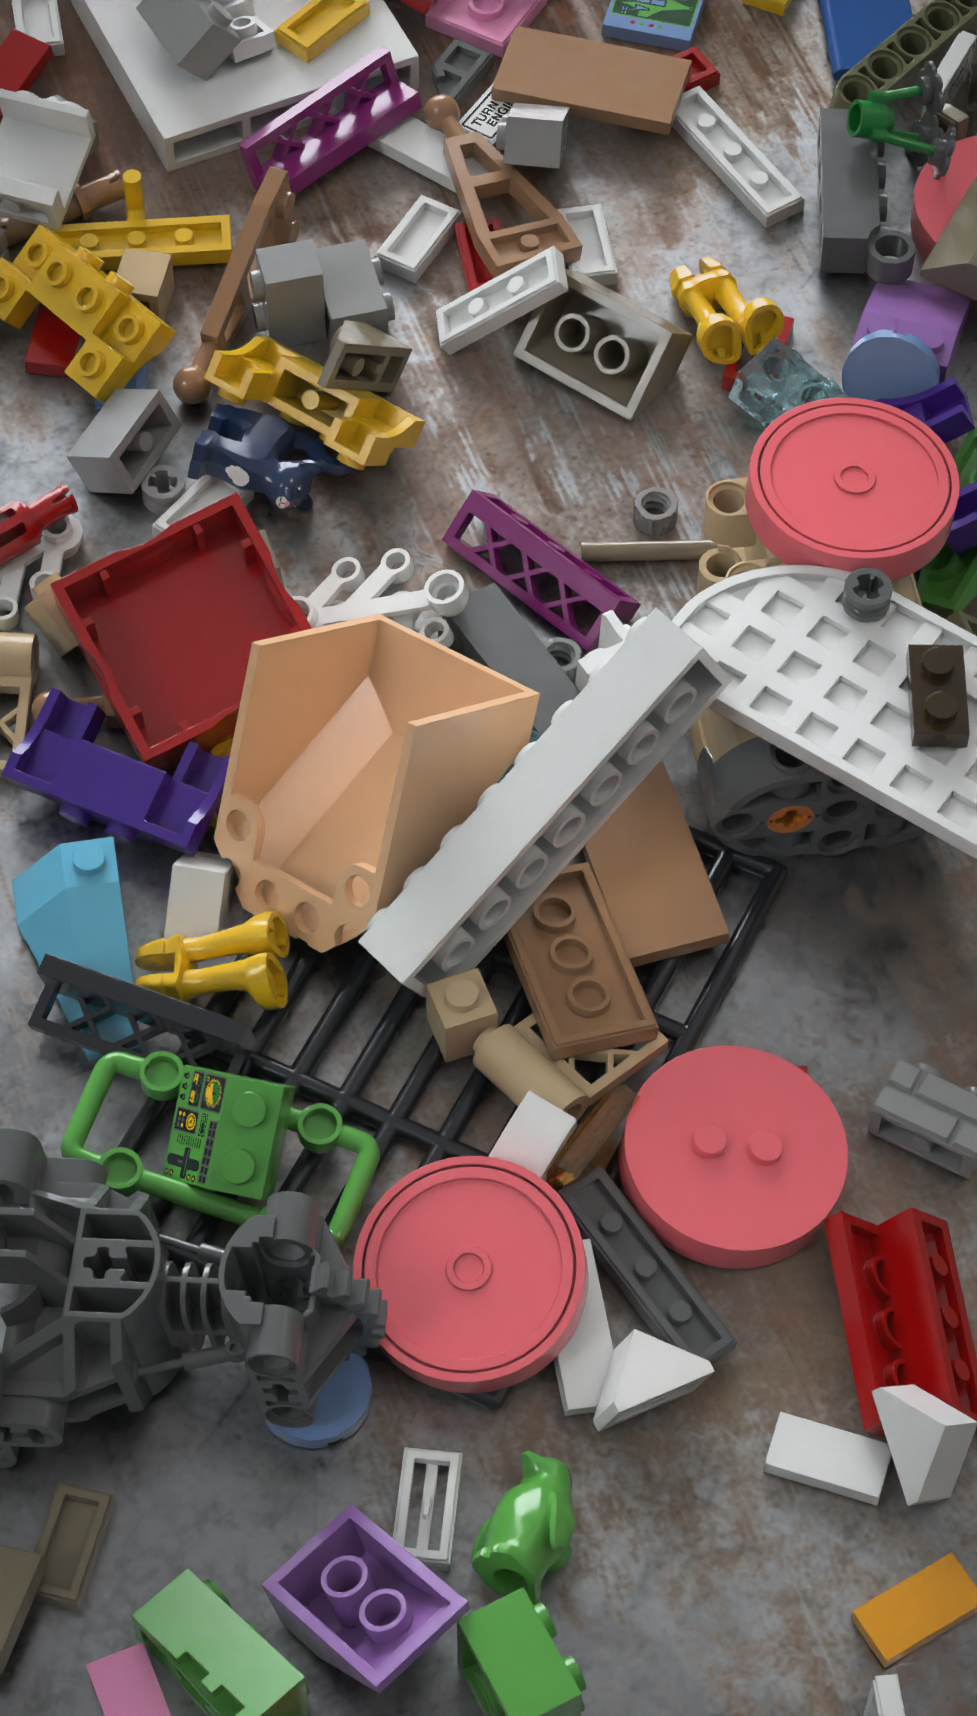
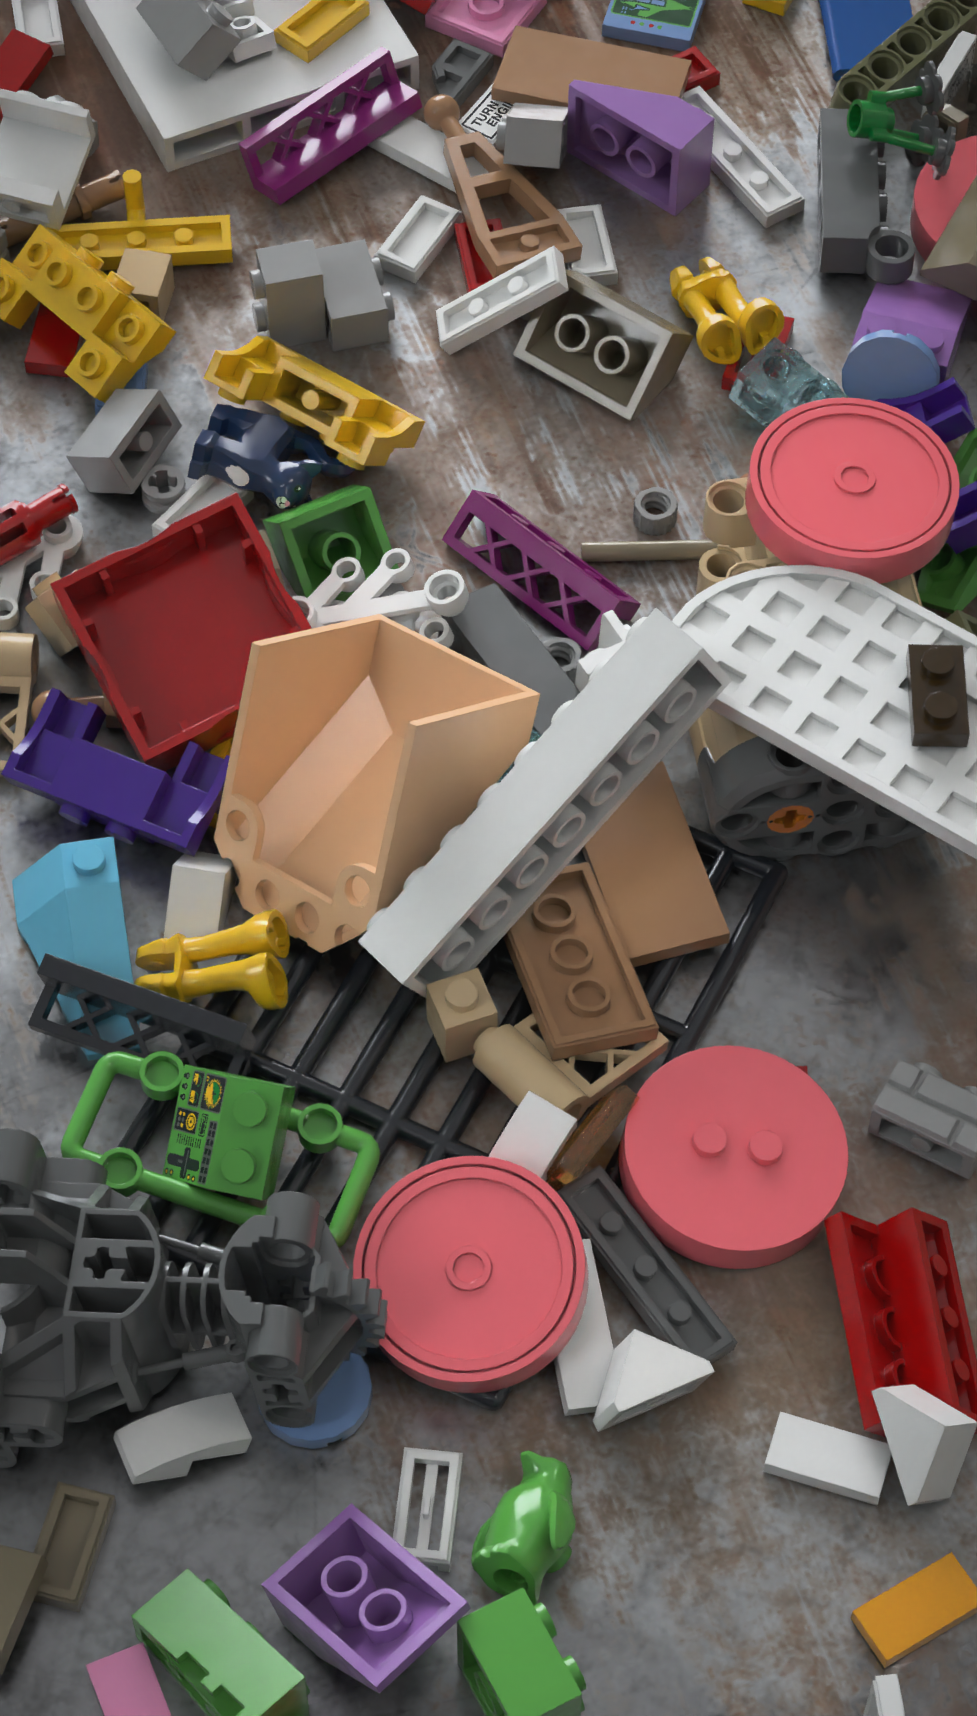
(172, 1438): none -> white slope
(266, 225): medium nougat plate -> none
(325, 530): none -> bright green slope
(363, 359): dark tan slope -> none
(642, 141): none -> medium lavender slope
(863, 608): dark grey bush -> none

